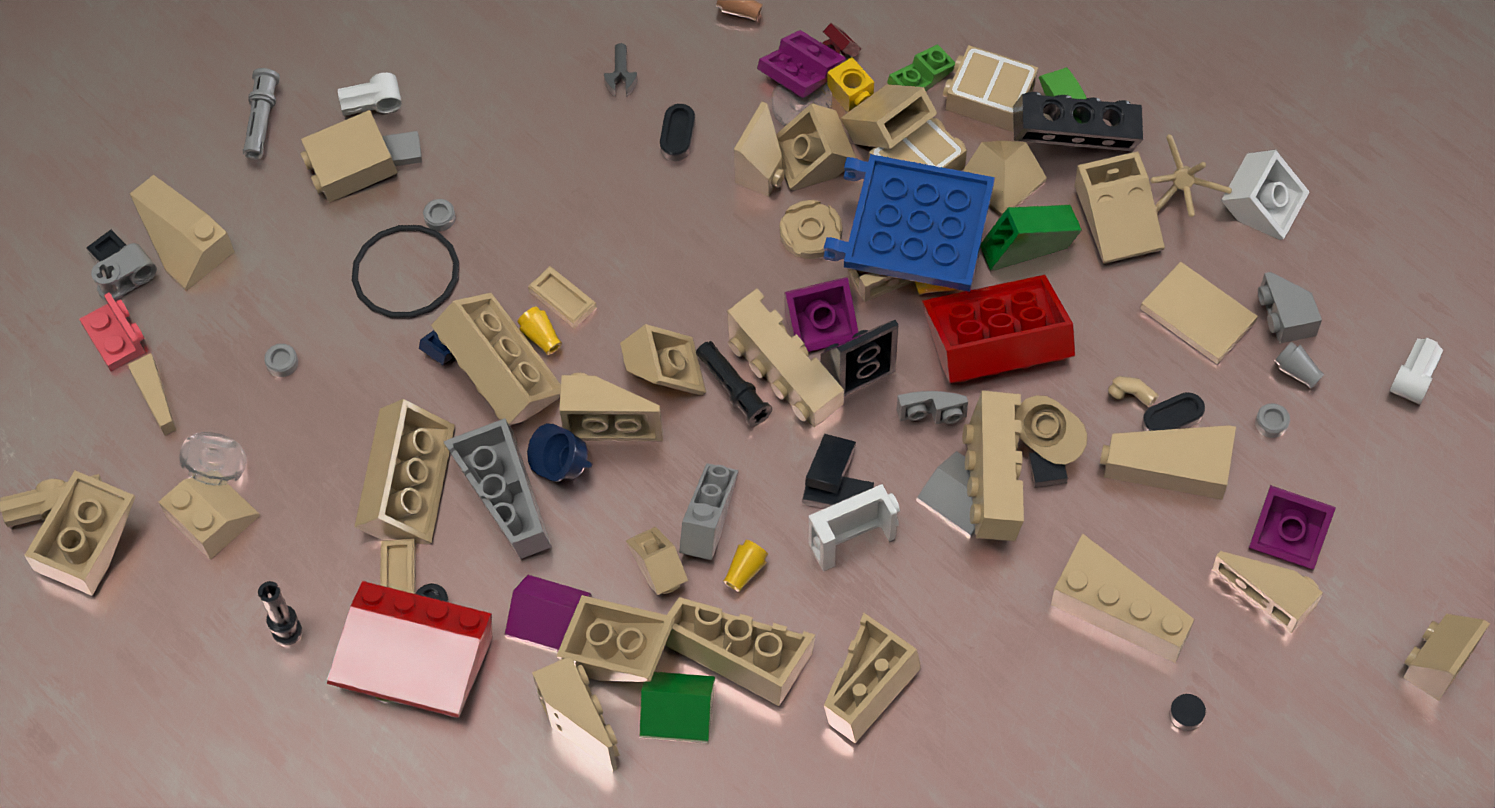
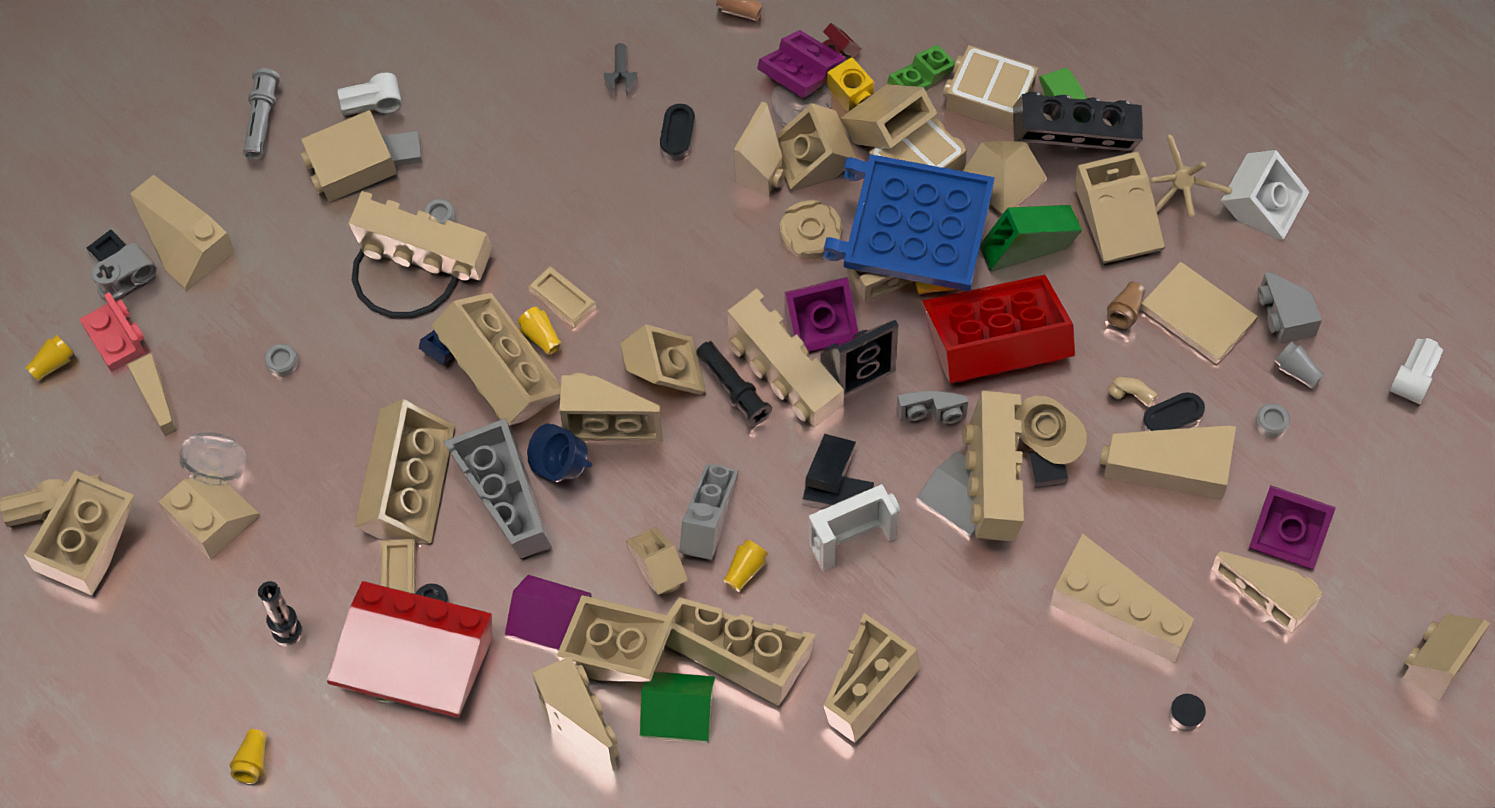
(50, 357): none -> yellow cone
(249, 759): none -> yellow cone
(418, 239): none -> tan wedge
(1125, 307): none -> medium nougat cone

